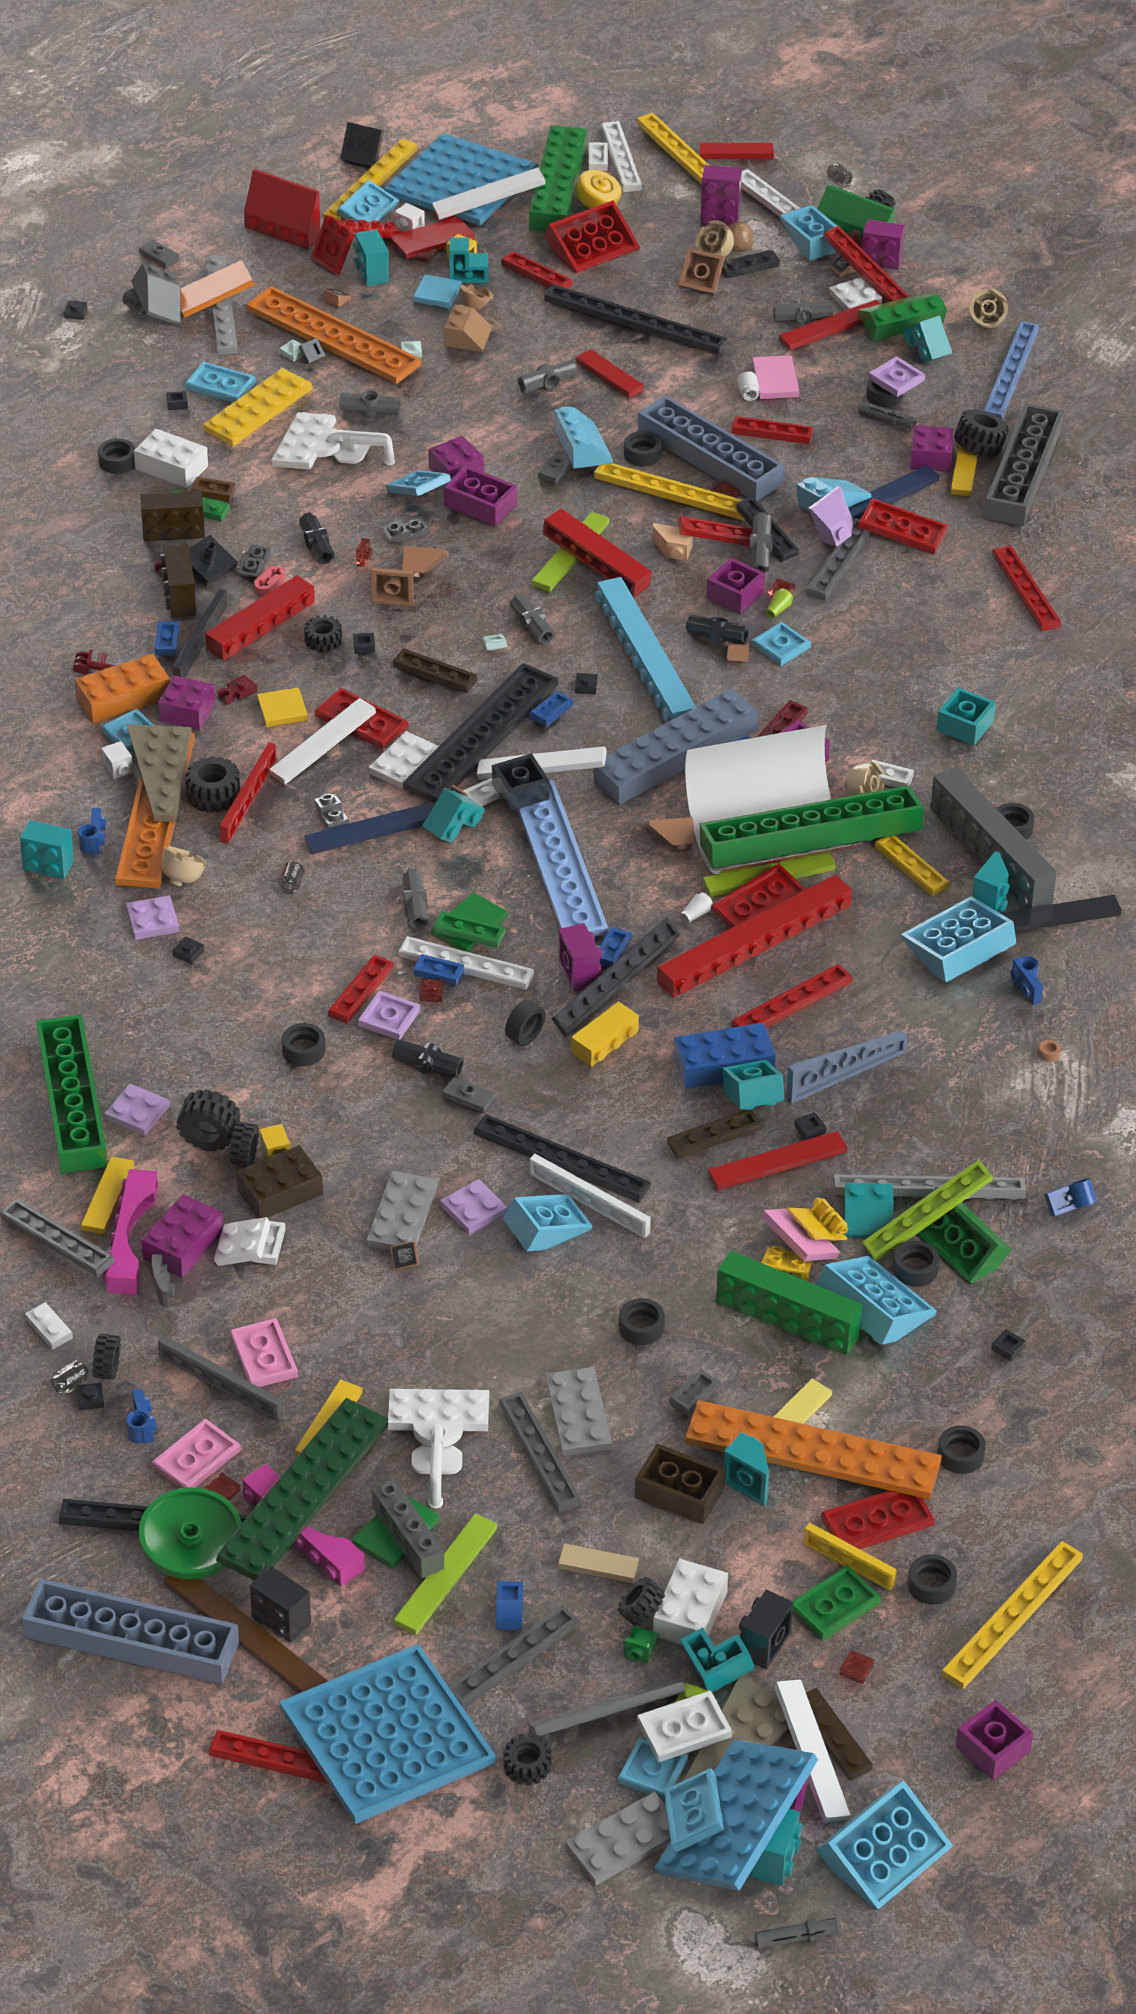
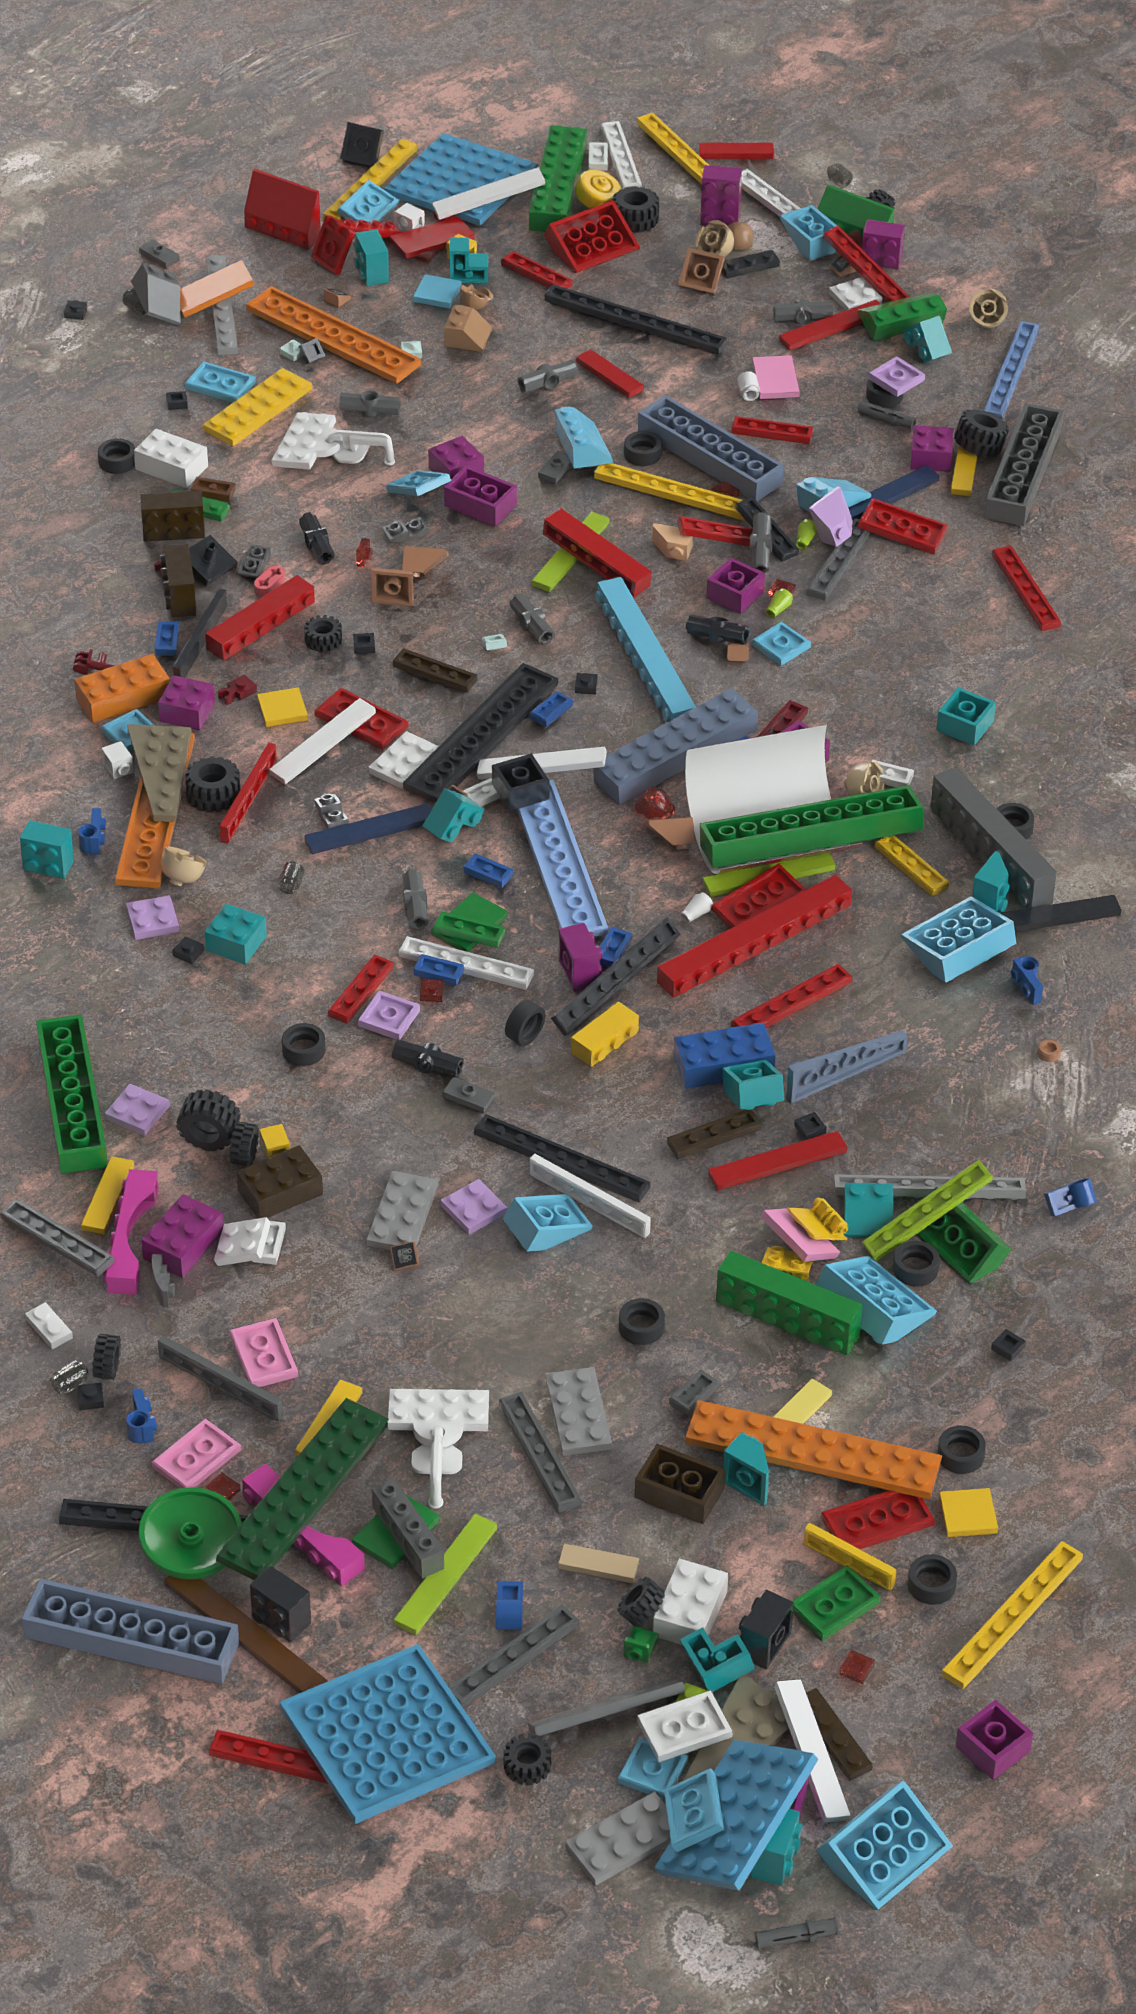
(235, 934): none -> teal brick
(488, 870): none -> blue plate
(638, 207): none -> black tyre
(655, 803): none -> clear red hair
(805, 534): none -> lime cone
(968, 1512): none -> yellow tile

